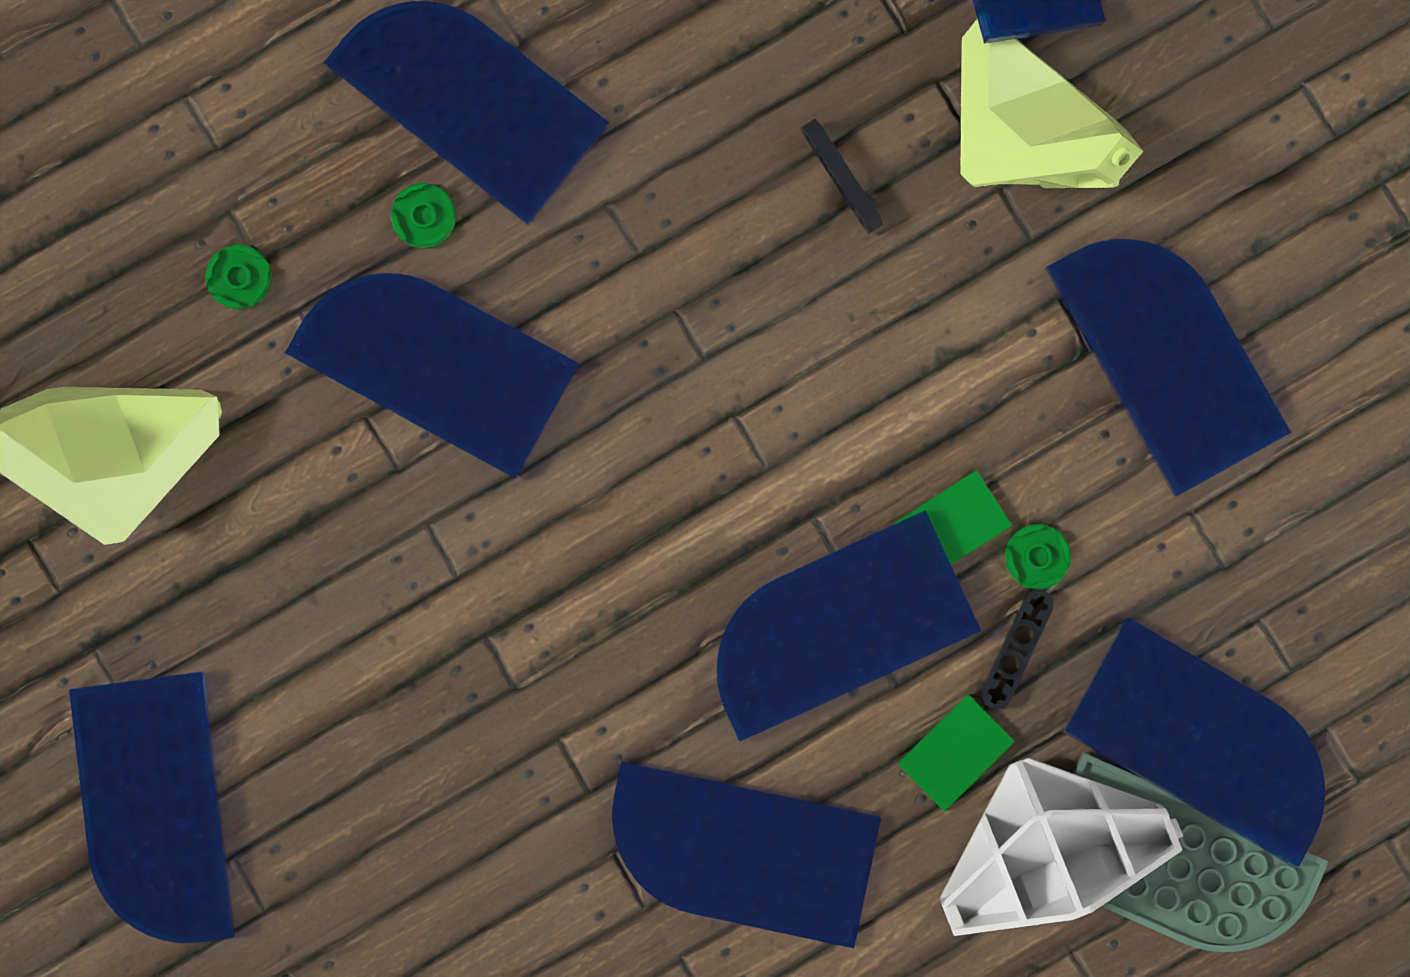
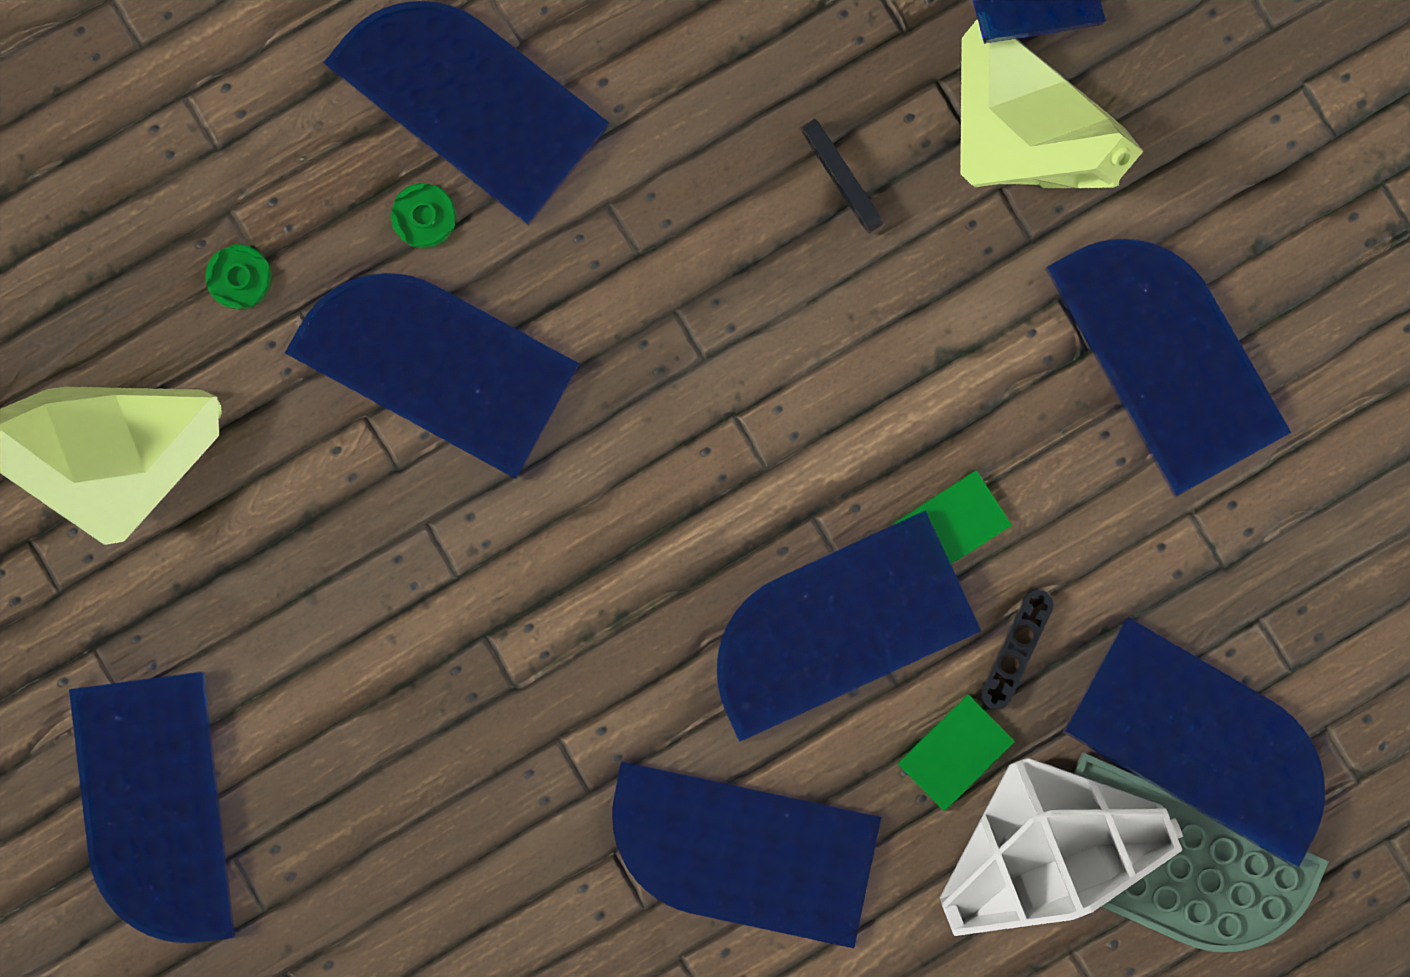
(1037, 556): green tile -> none

